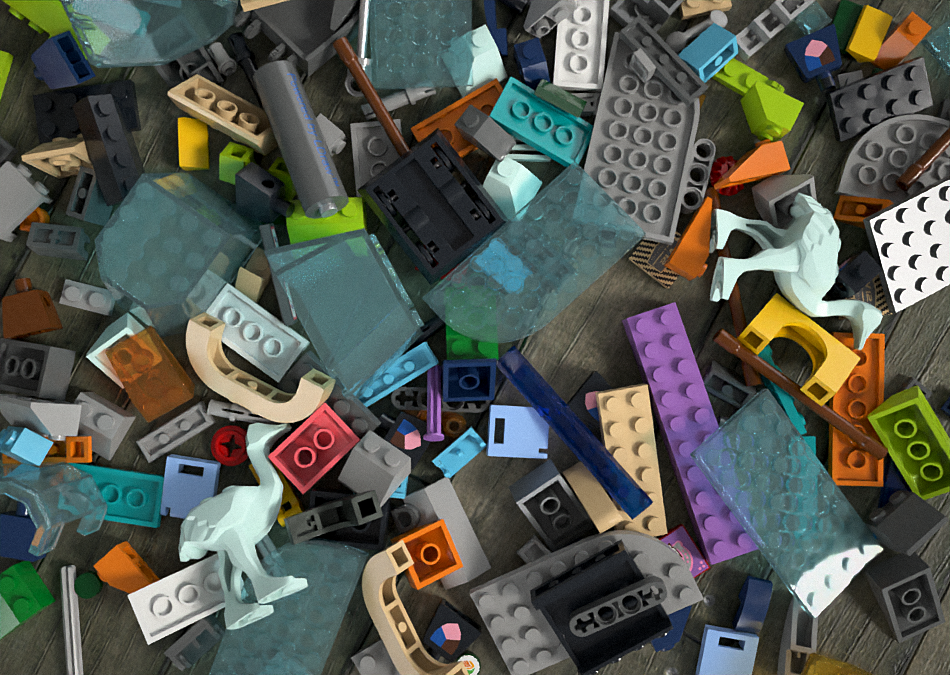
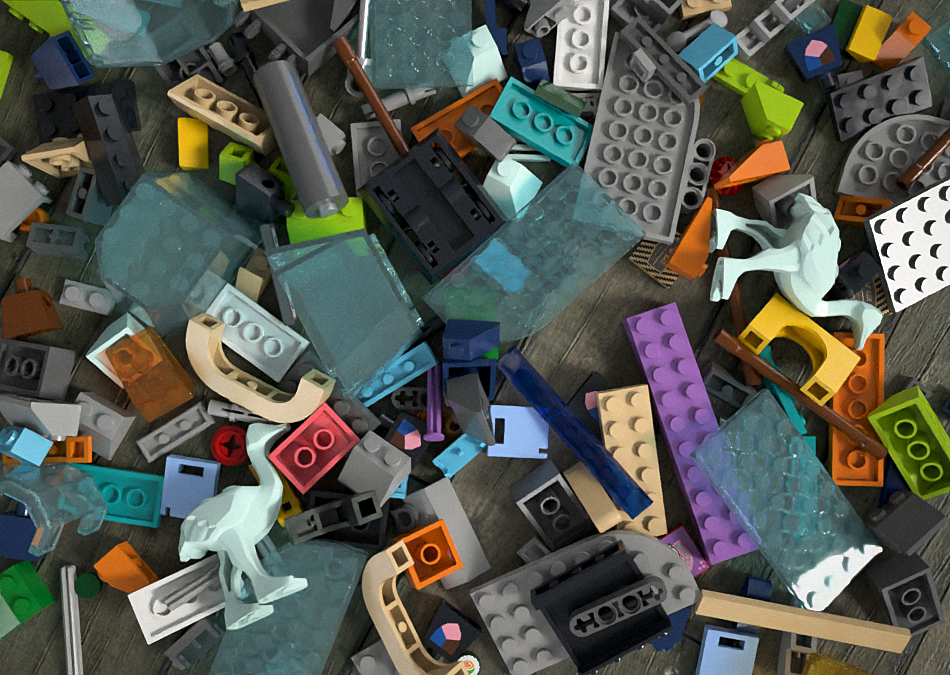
(193, 588): none -> light grey axle
(469, 338): none -> dark blue slope
(470, 407): none -> dark grey slope
(802, 621): none -> tan tile

